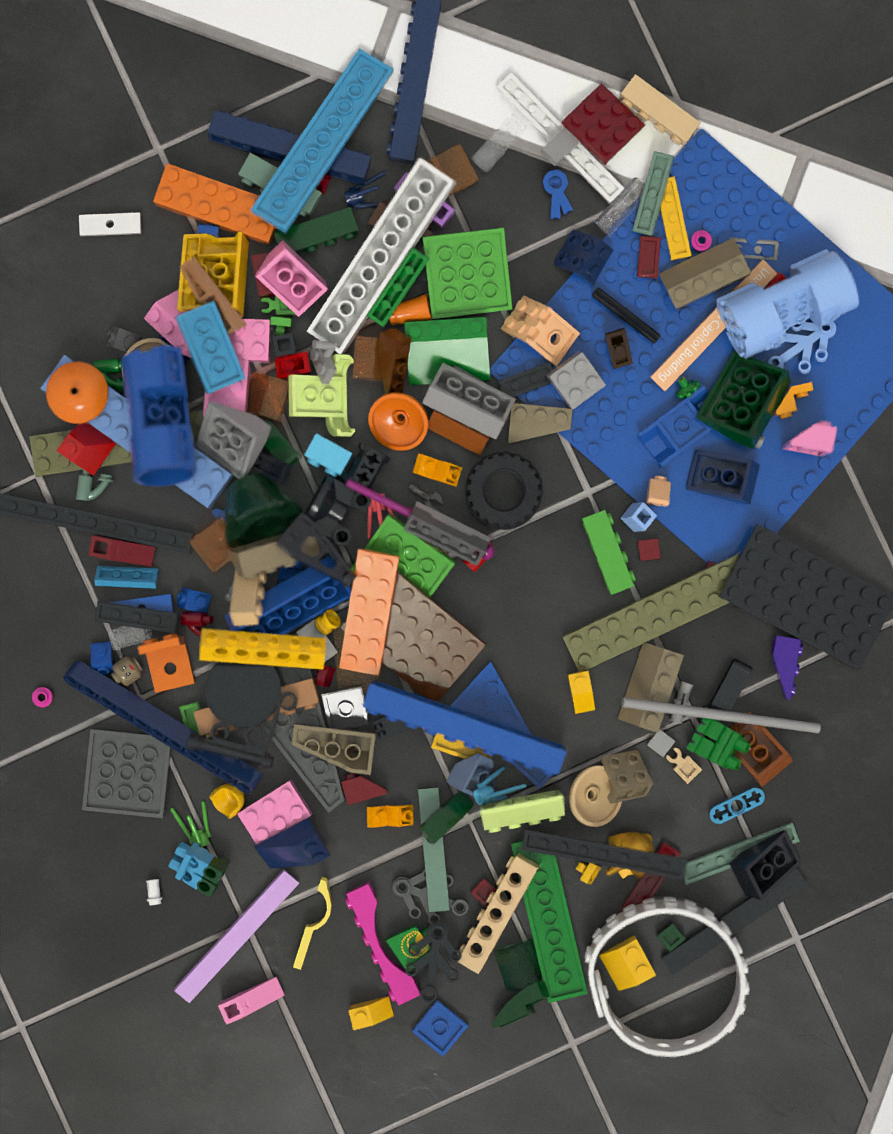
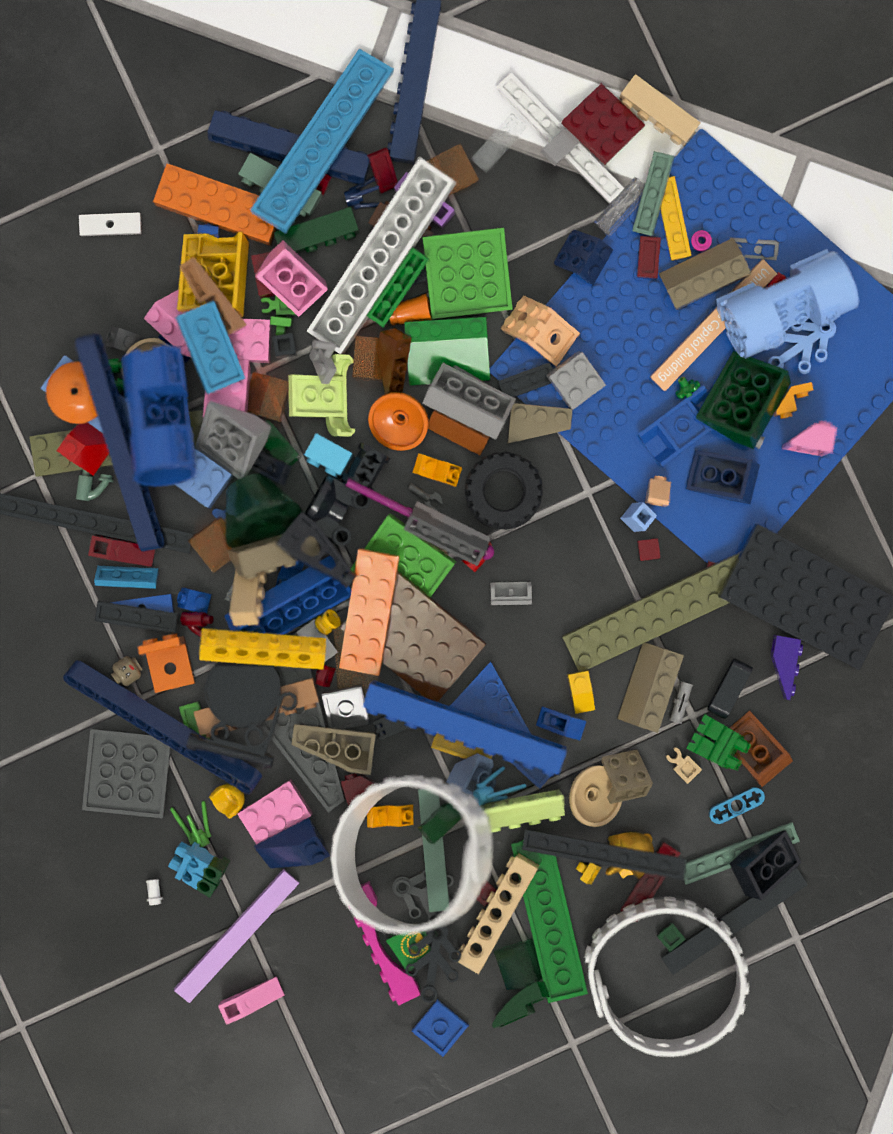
(48, 697): dark pink plate -> none
(102, 657): blue bracket -> none
(117, 437): none -> dark blue beam
(128, 636): clear plate -> none
(292, 365): red slope -> none
(324, 889): light yellow piece -> none
(370, 1012): yellow slope -> none
(376, 507): coral plant -> none
(383, 169): none -> dark red tile
(477, 855): none -> white piece
(511, 593): none -> light grey hinge
(555, 184): blue piece -> none
(561, 723): none -> blue slope
(607, 552): bright green brick -> none
(618, 348): dark brown slope -> none
(626, 315): black axle -> none
(627, 964): yellow slope -> none
(661, 743): light grey tile -> none
(720, 715): light grey piece -> none

